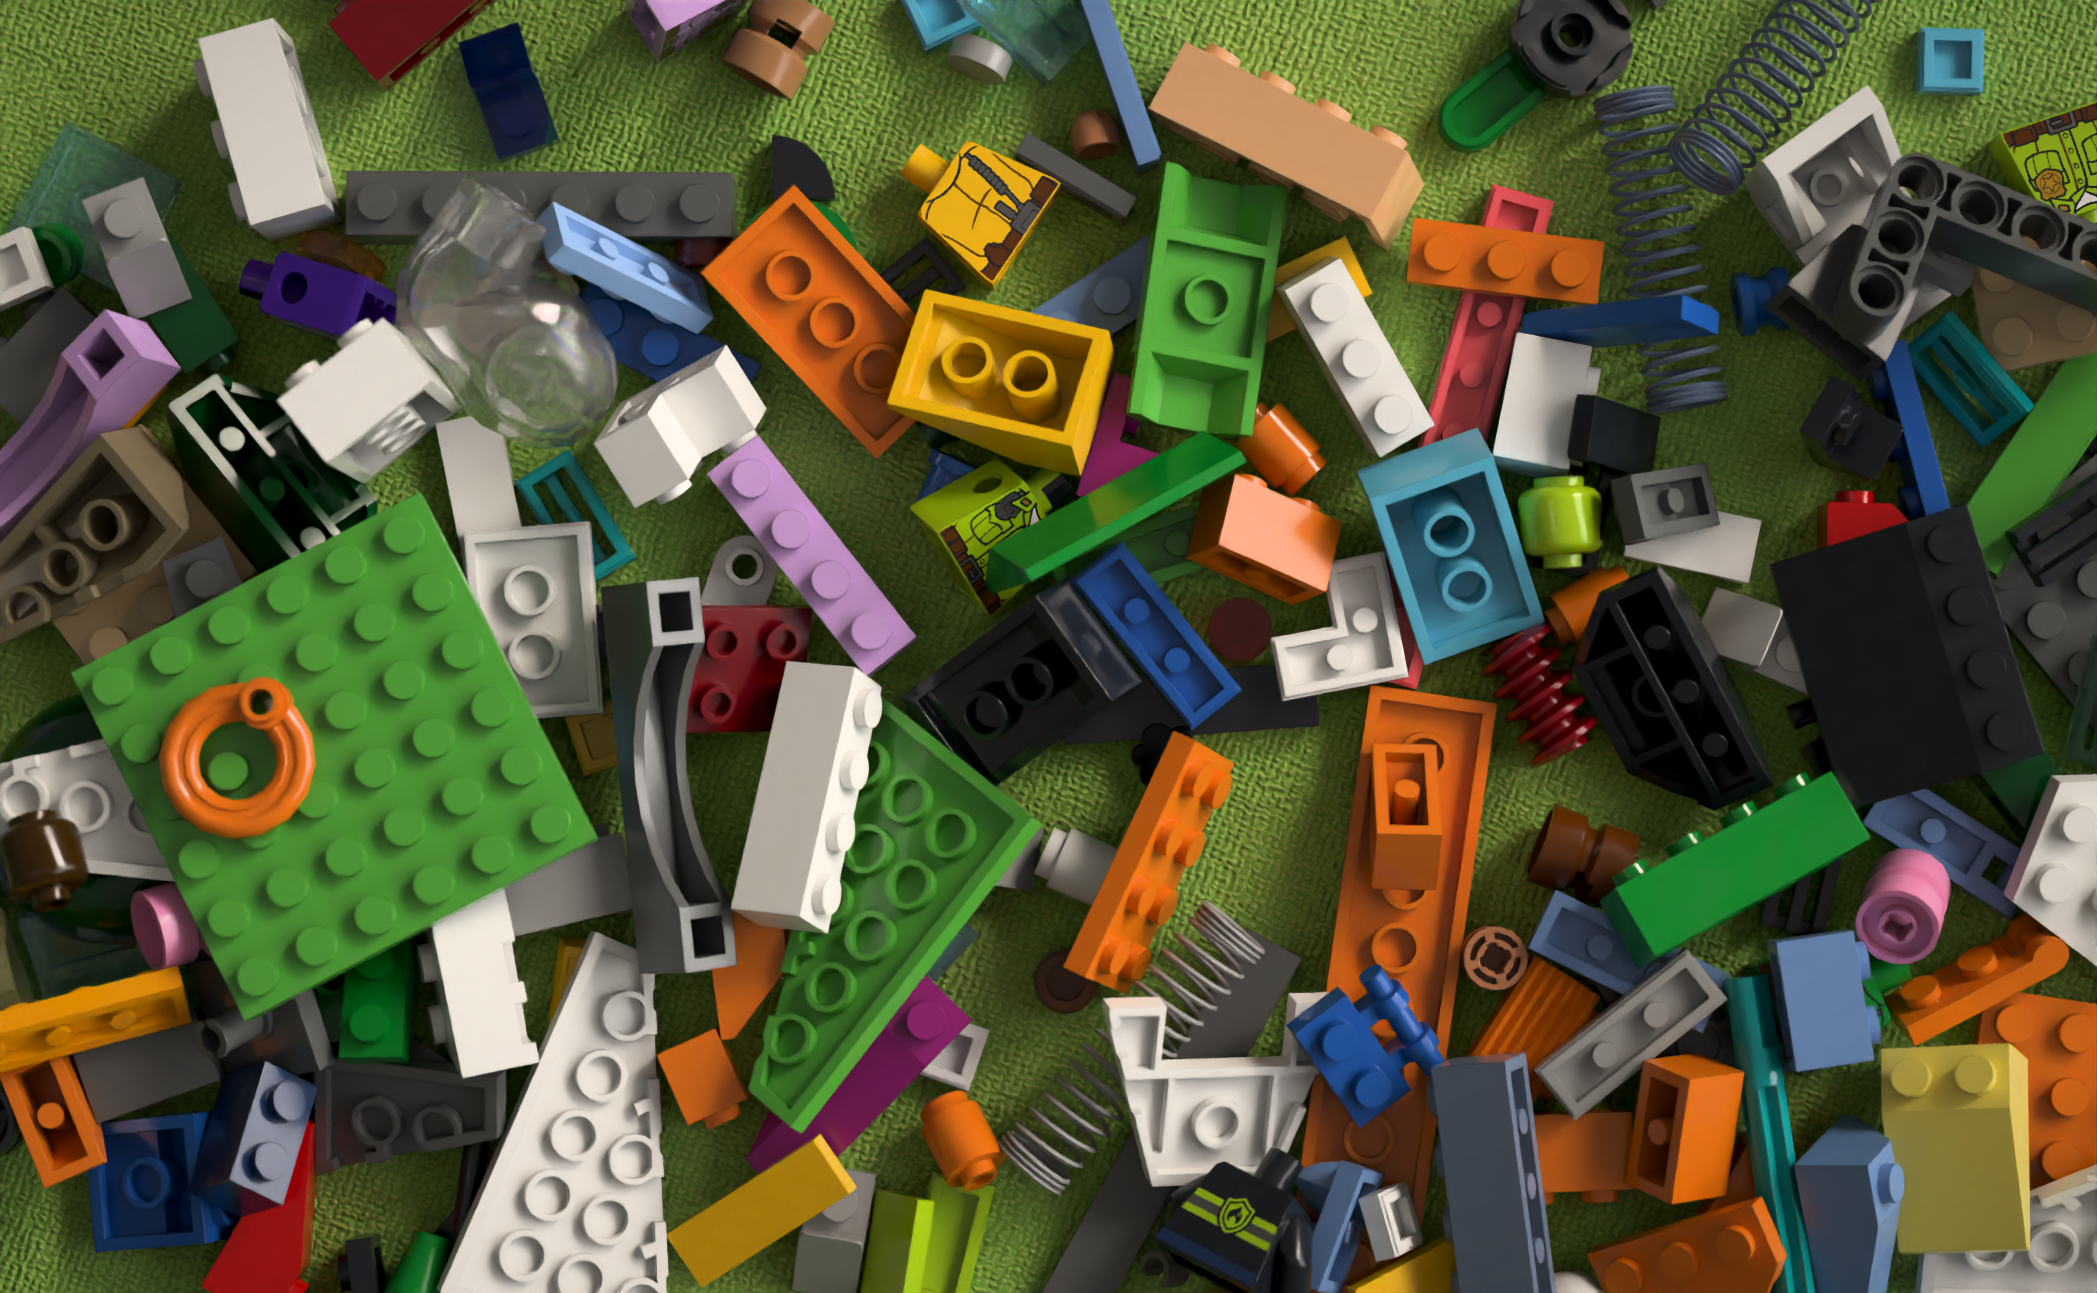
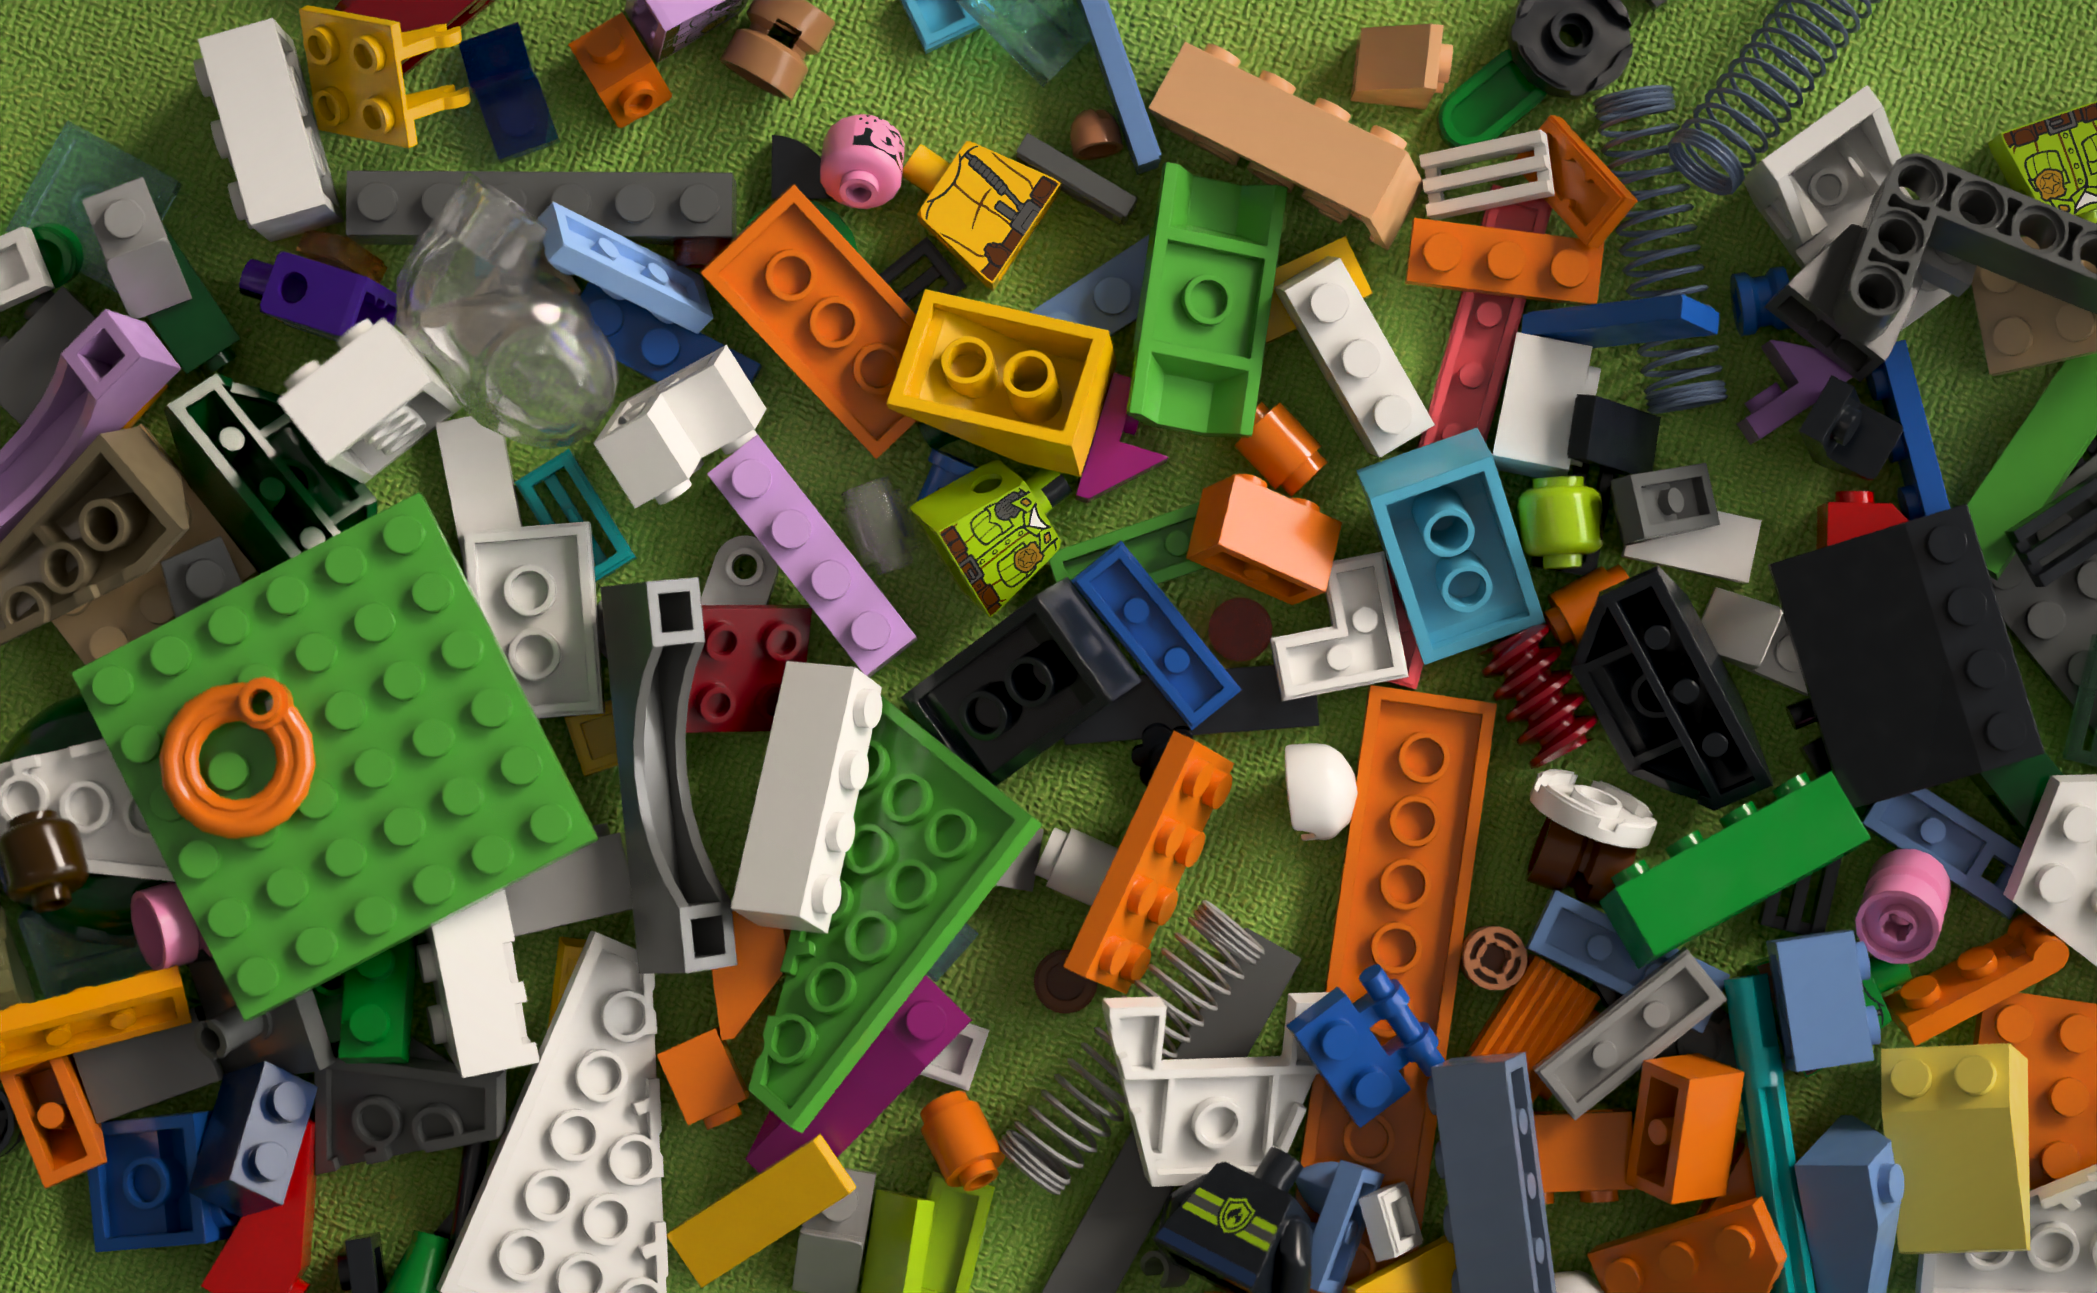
(360, 75): none -> yellow plate
(621, 70): none -> orange bracket
(862, 161): none -> bright pink head
(880, 526): none -> clear brick
(979, 59): light grey tile -> none
(1109, 510): green slope -> none
(1319, 790): none -> white hair
(1401, 65): none -> light nougat slope
(1404, 817): orange slope -> none
(1514, 144): none -> white tile
(1585, 189): none -> orange plate
(1593, 810): none -> white tile
(1804, 373): none -> medium lavender slope
(1950, 61): medium azure tile -> none
(1986, 369): teal tile -> none

